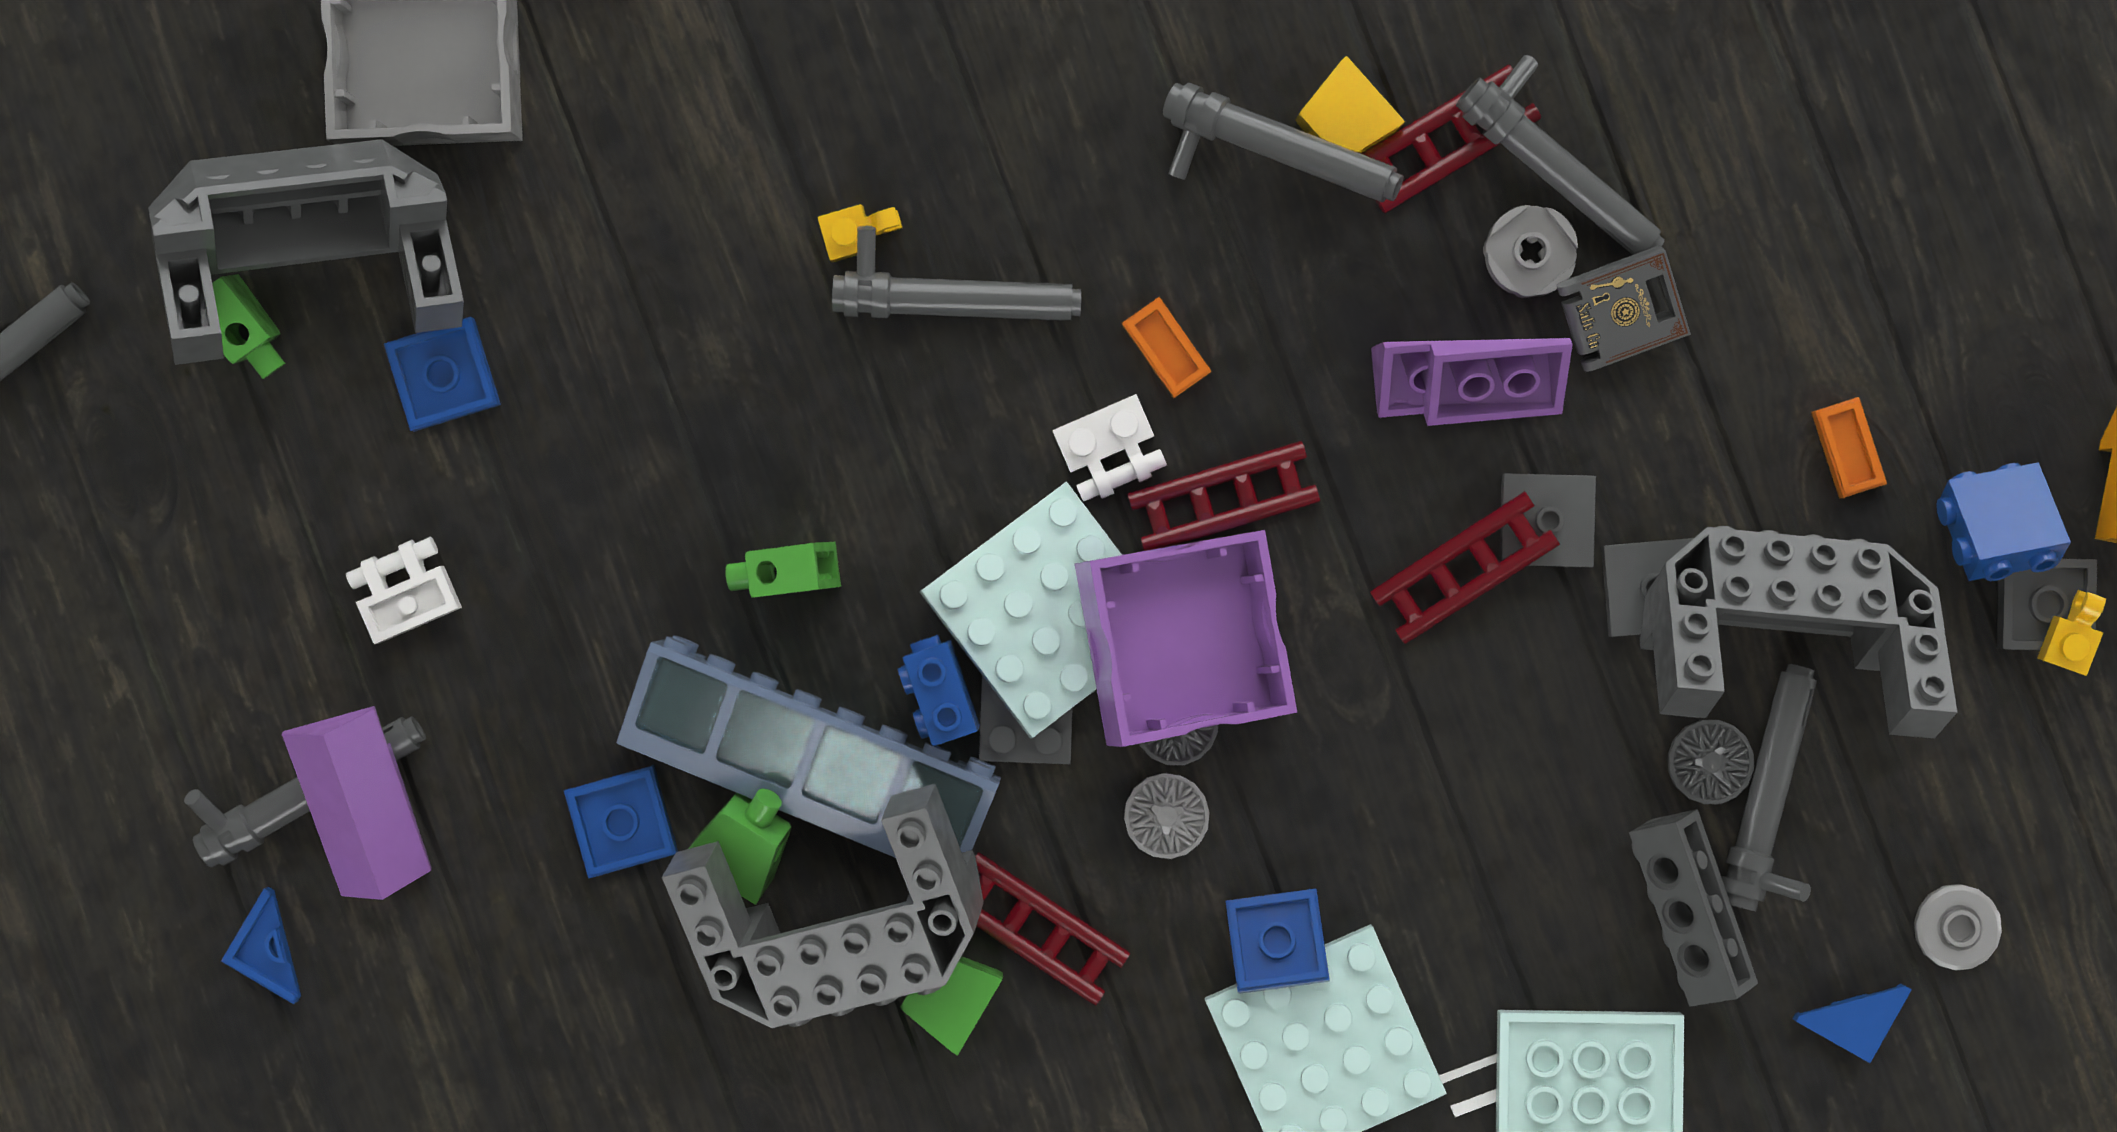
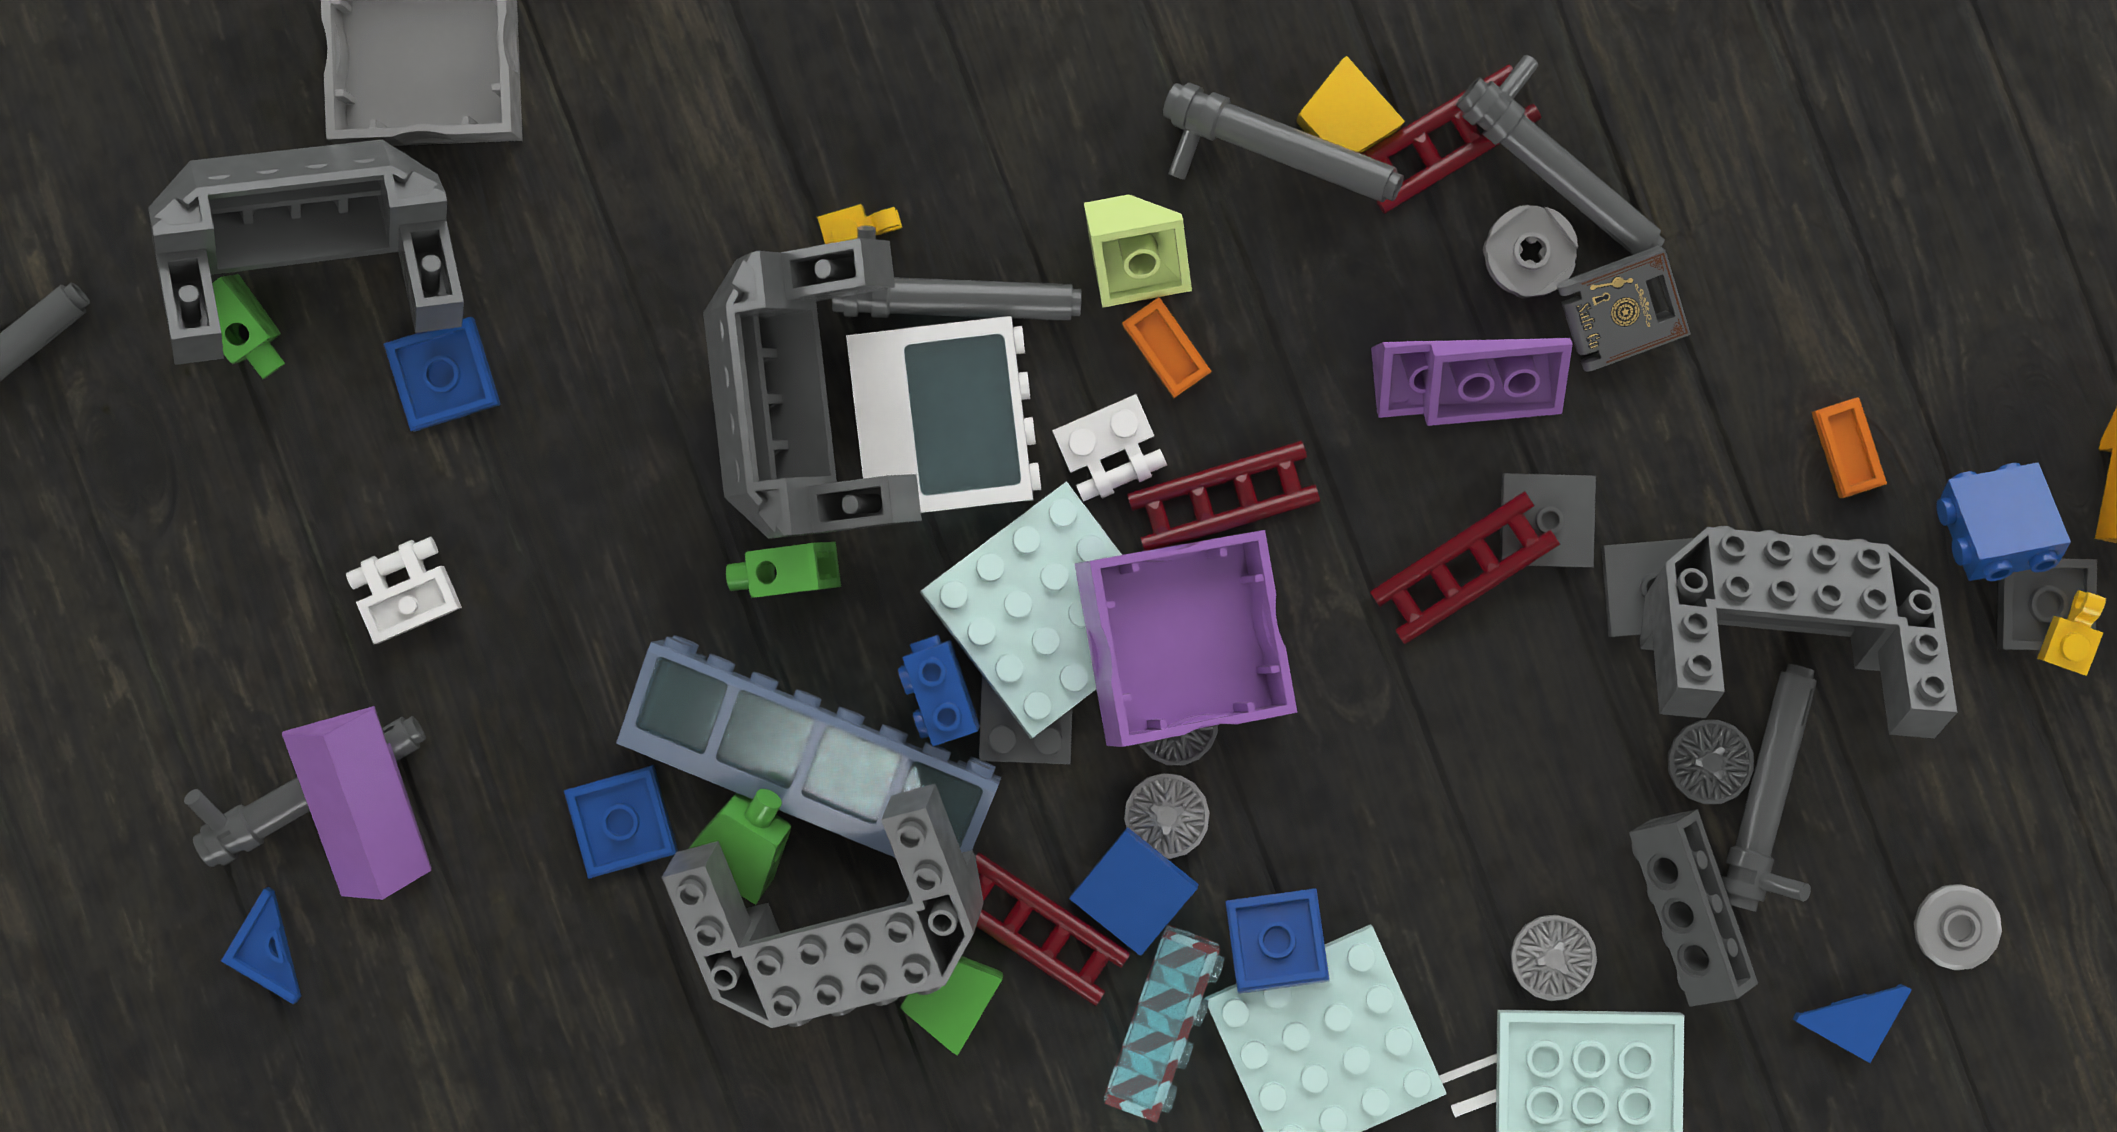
(775, 394): none -> dark grey wedge
(946, 409): none -> panel
(1134, 891): none -> blue tile
(1137, 250): none -> yellowish green slope
(1162, 1024): none -> clear light blue brick
(1553, 957): none -> light grey wheel

